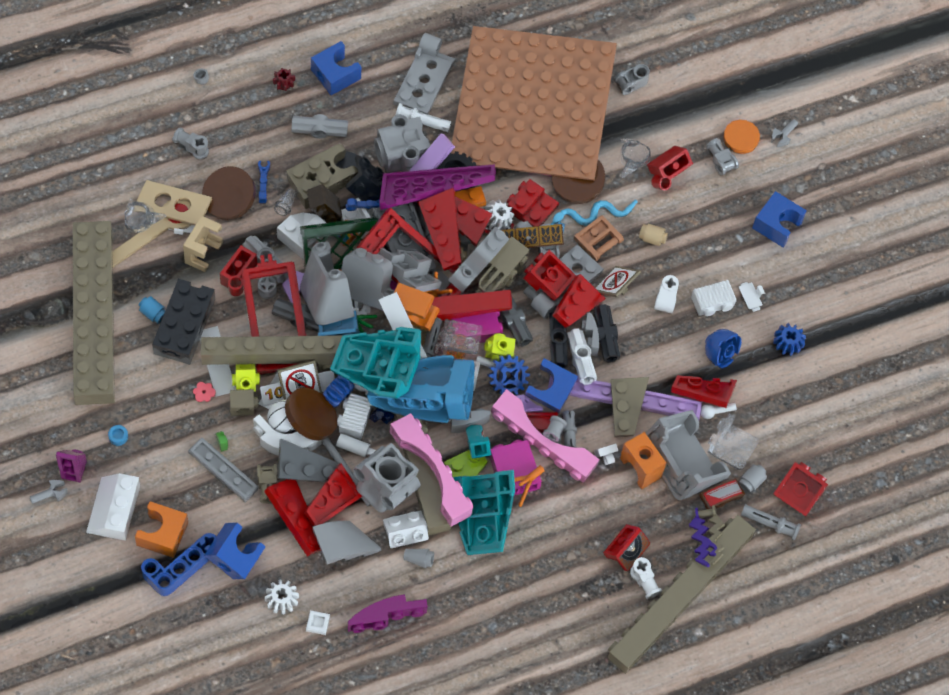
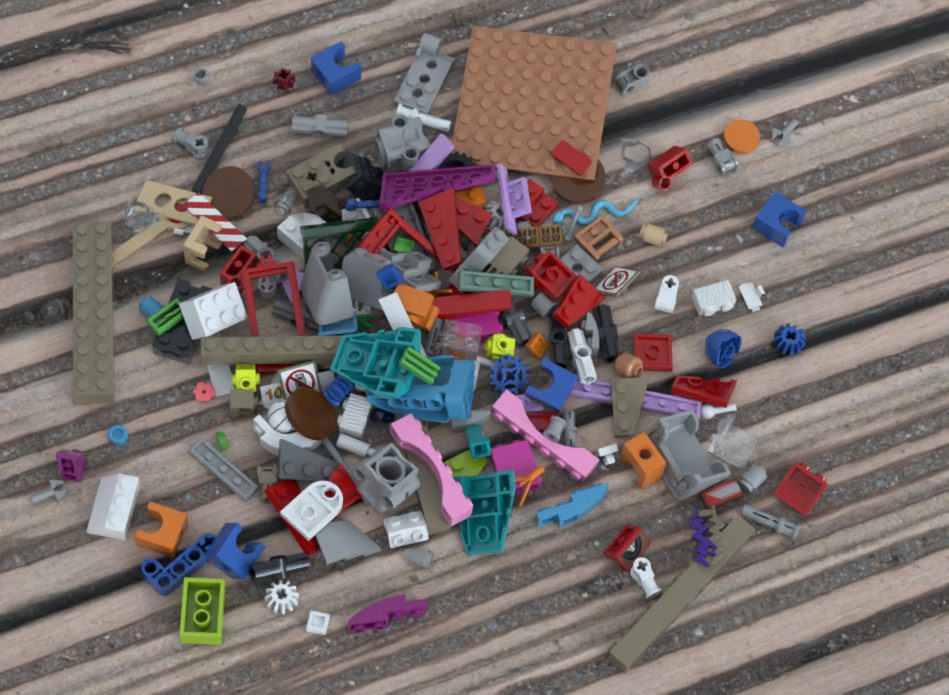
(150, 321): none -> bright green tile
(202, 611): none -> lime brick
(213, 310): none -> white brick
(220, 147): none -> black axle
(229, 234): none -> sticker
(279, 567): none -> black piece
(312, 509): none -> white tile
(389, 276): none -> blue tile
(403, 244): none -> bright green tile
(421, 363): none -> bright green tile
(490, 282): none -> sand green tile
(514, 198): none -> lavender bracket
(537, 345): none -> orange tile
(568, 237): none -> light grey hinge
(571, 158): none -> red tile
(579, 505): none -> dark azure slope
(628, 365): none -> nougat head
(654, 351): none -> red tile

